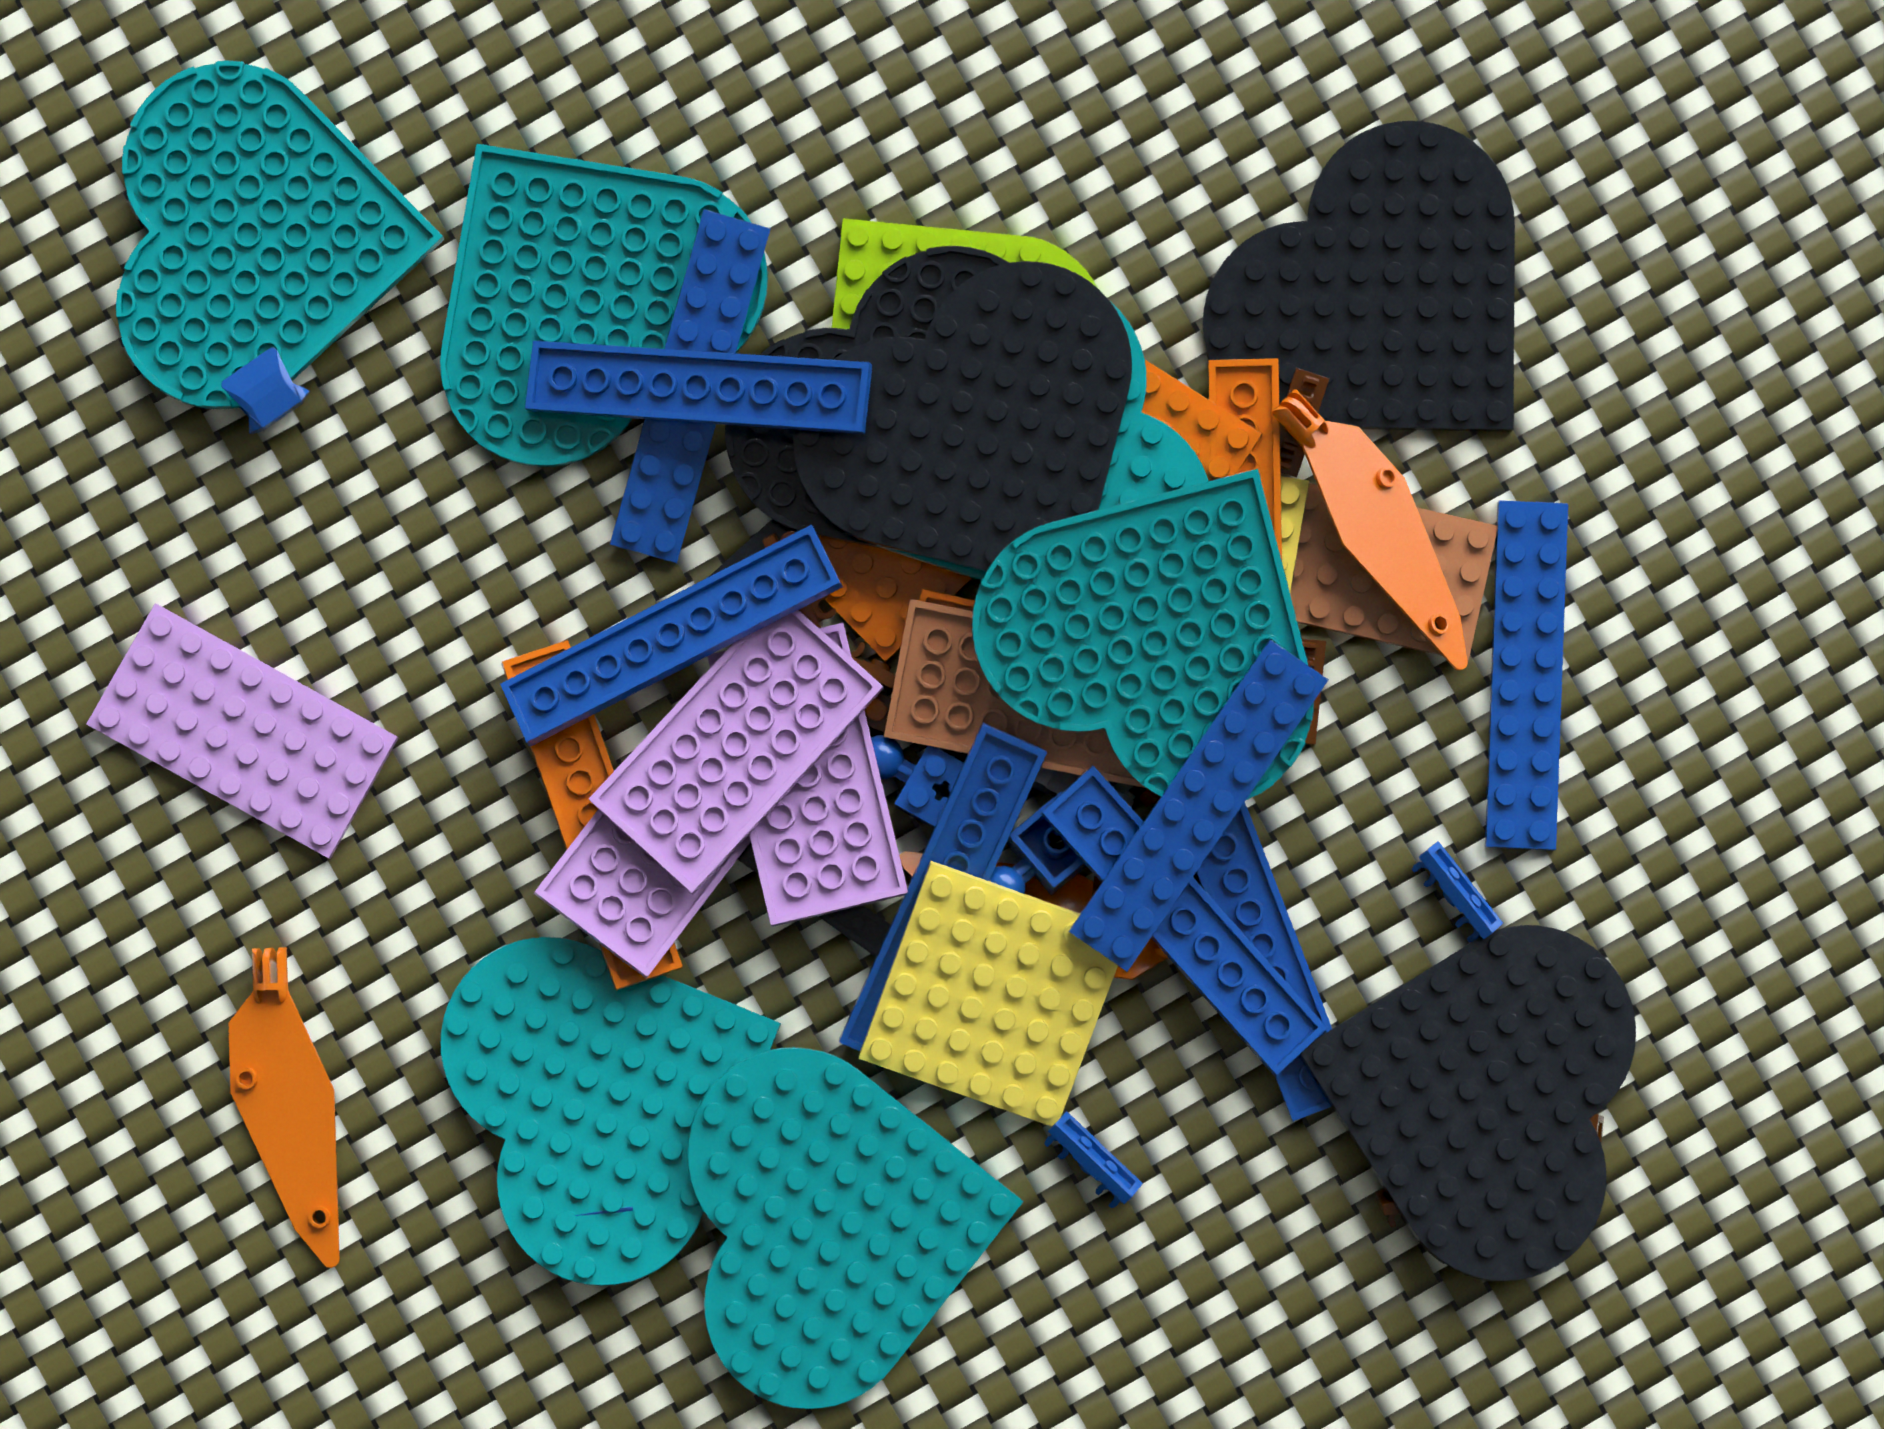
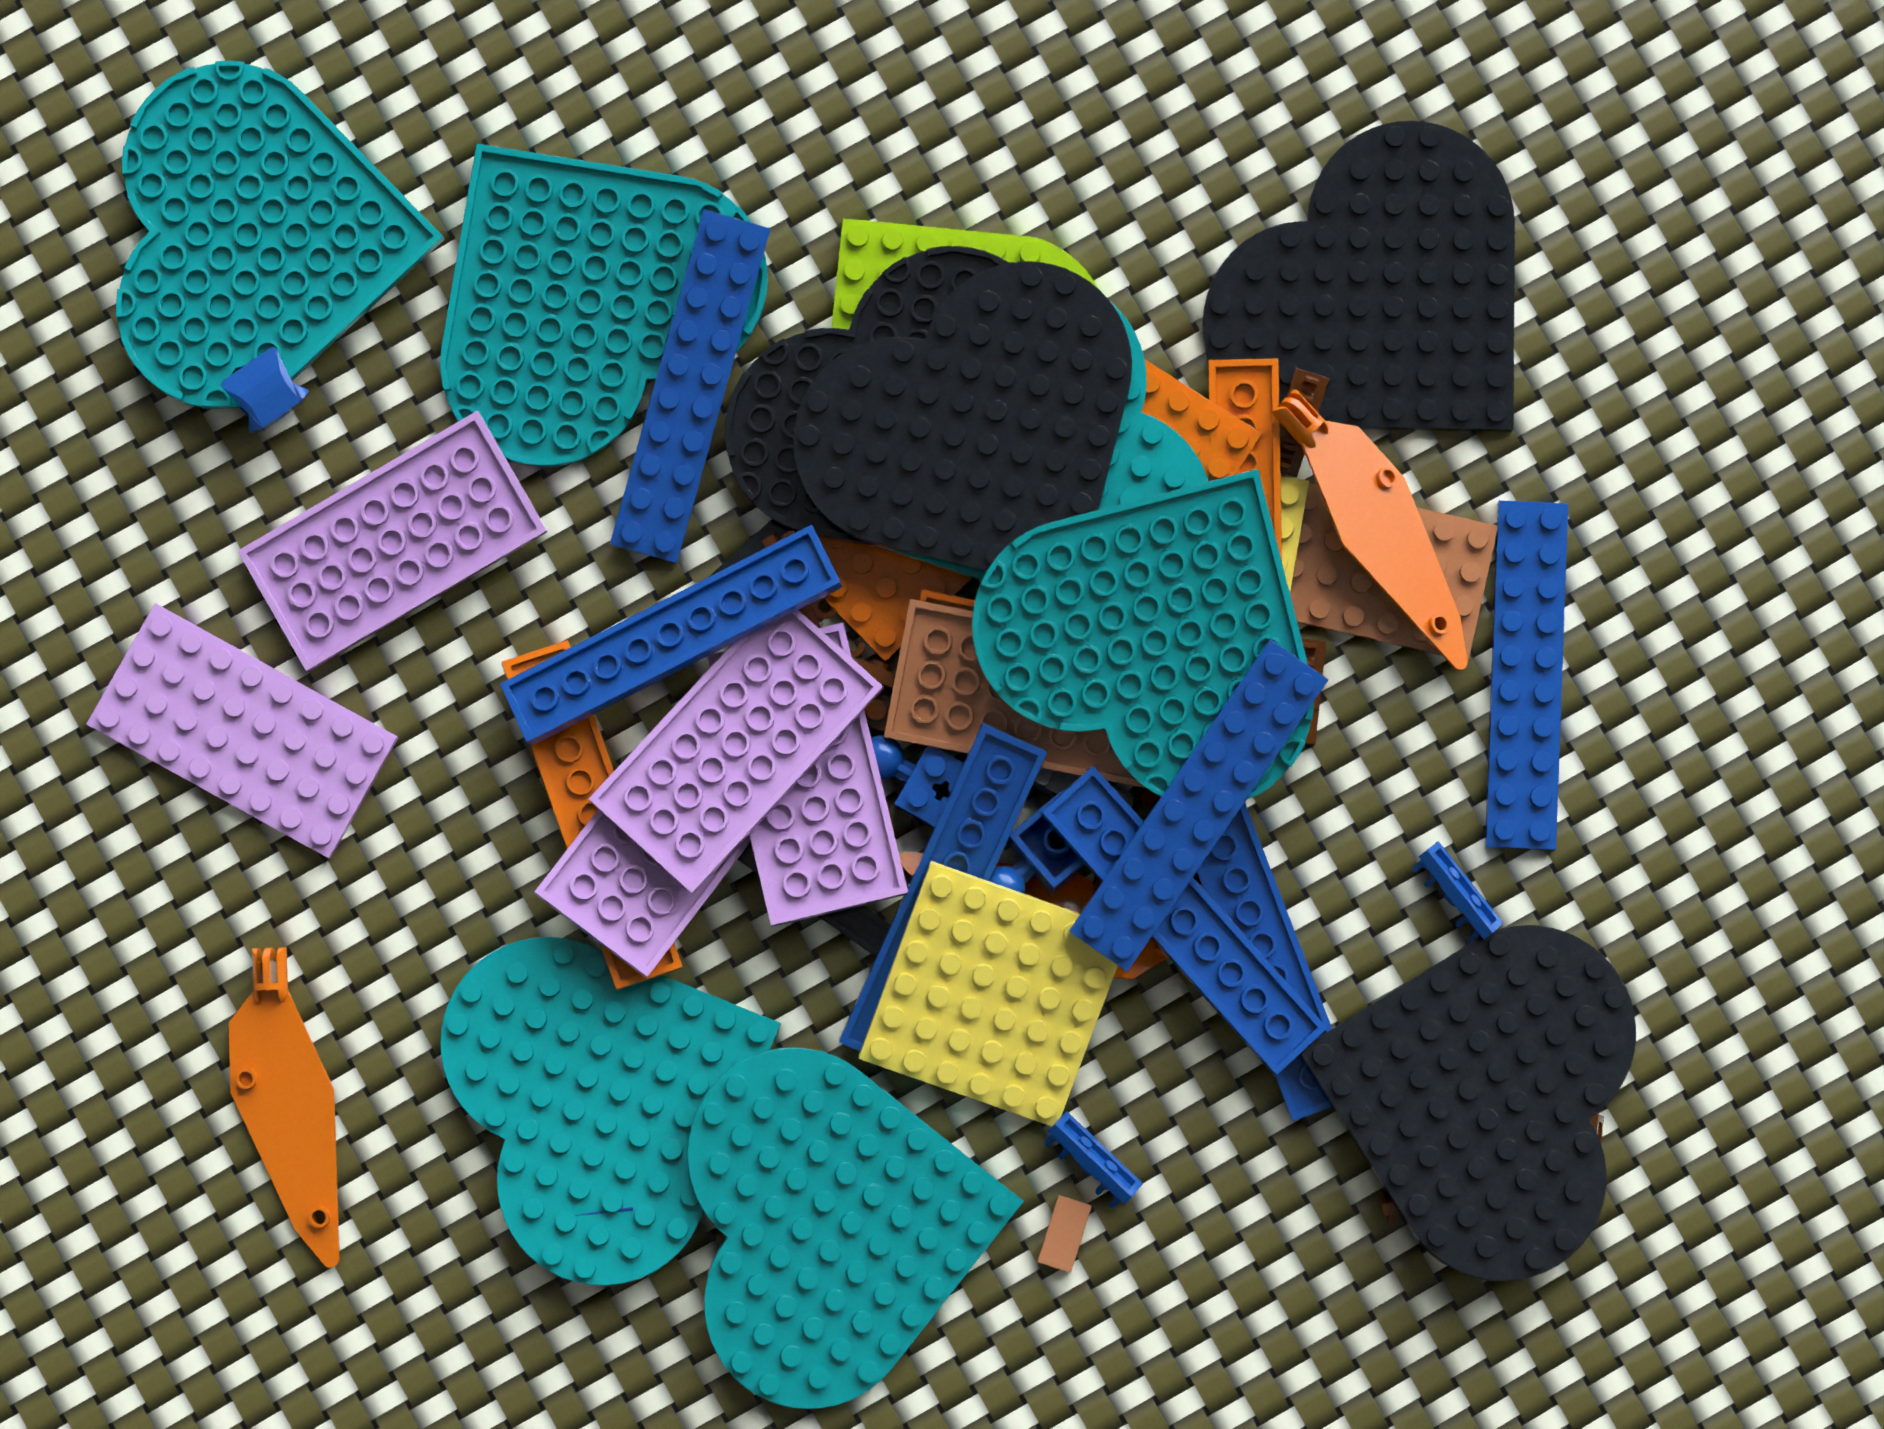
(392, 541): none -> lavender plate
(699, 387): blue plate -> none
(1064, 1233): none -> nougat tile

